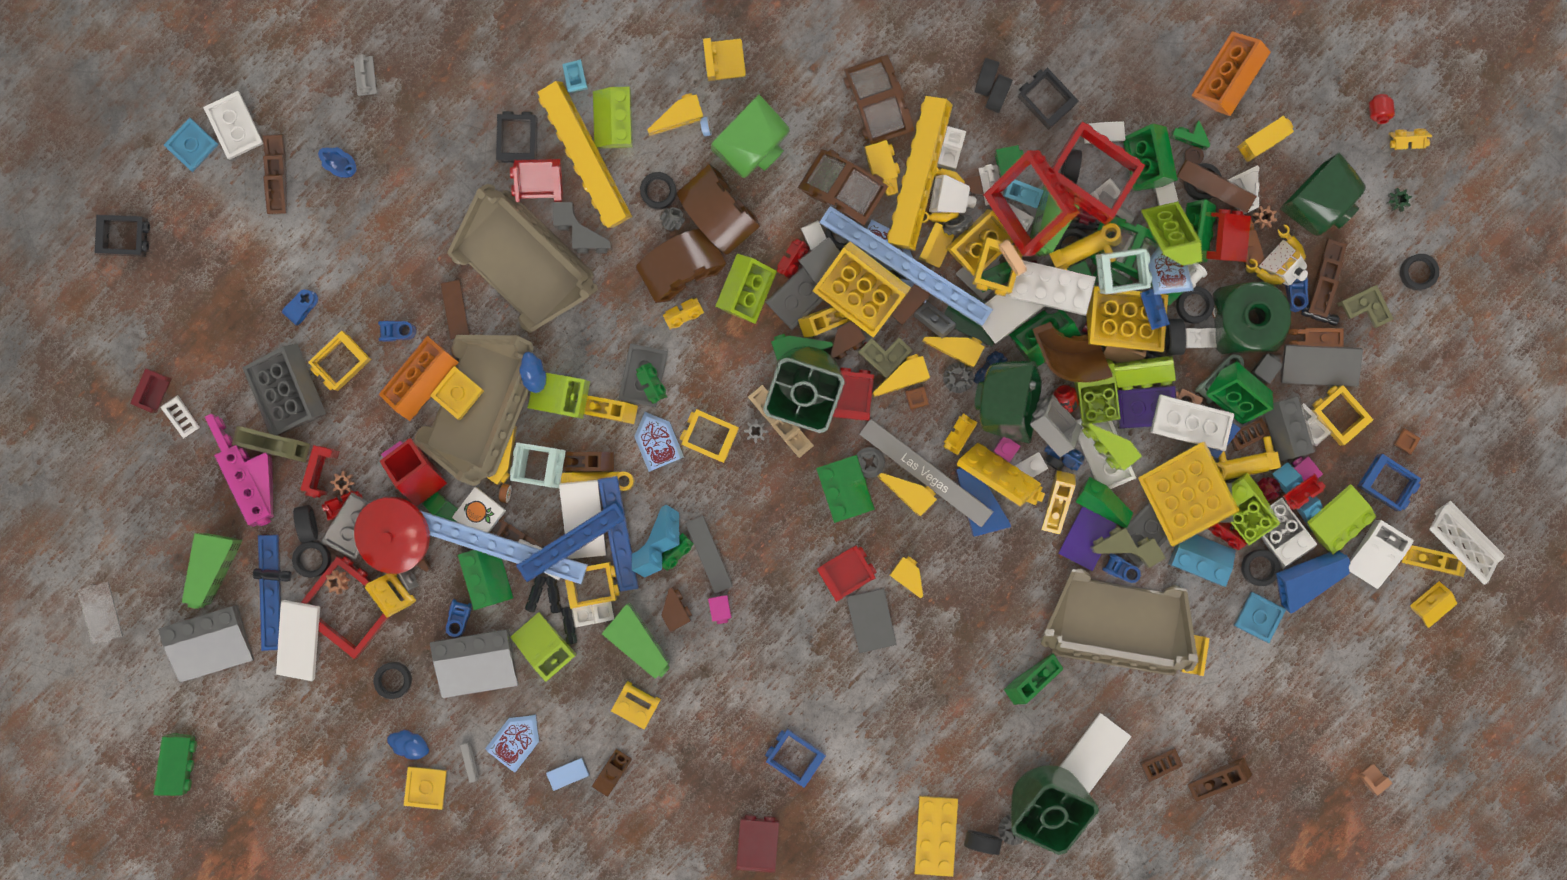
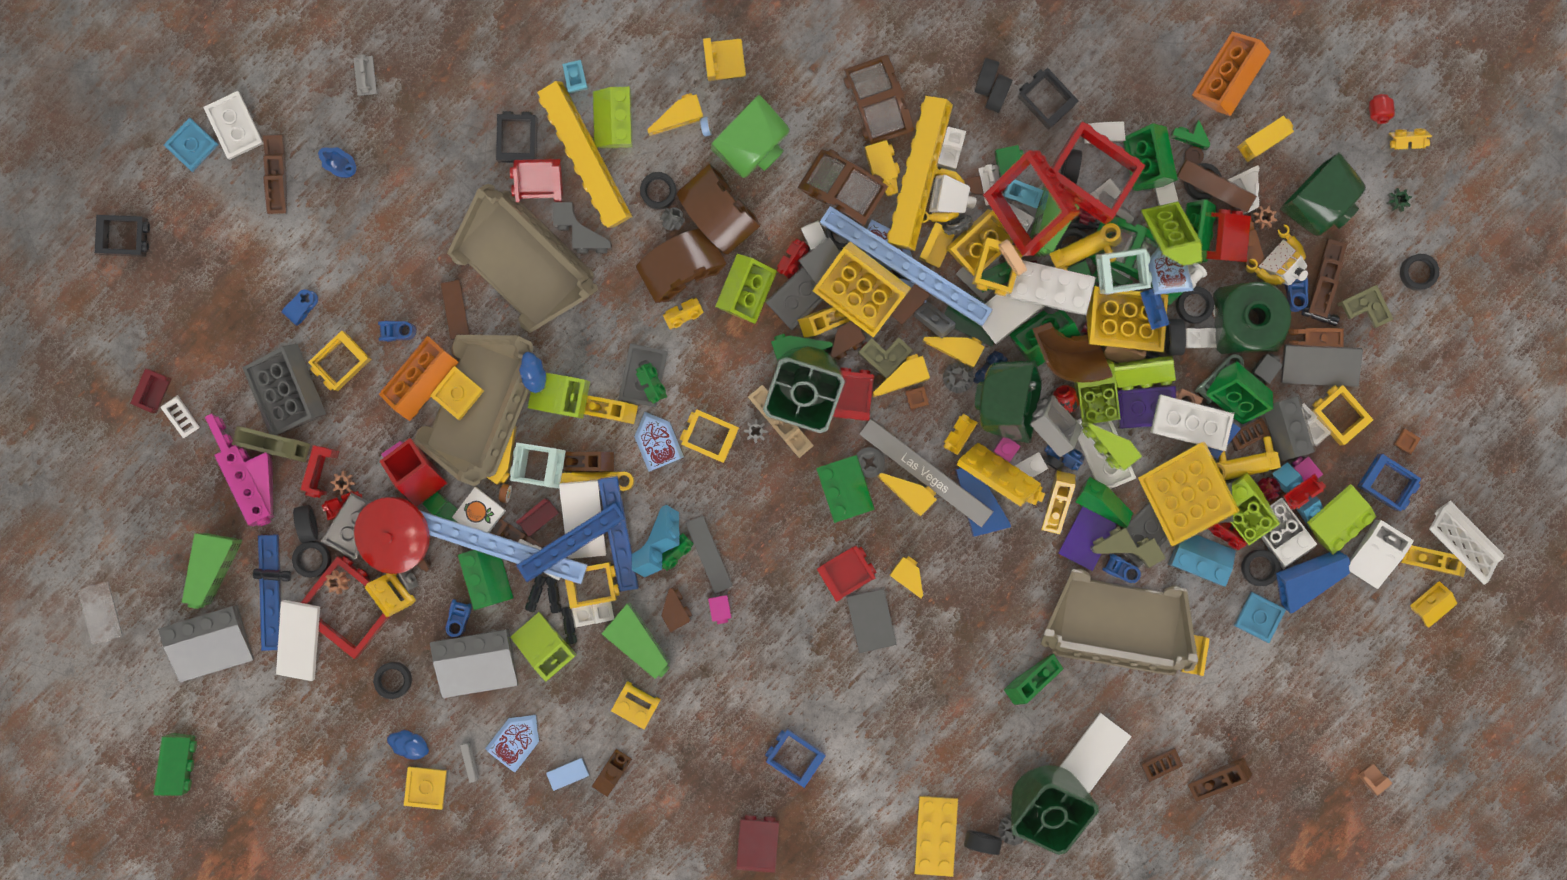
(537, 516): none -> dark red panel

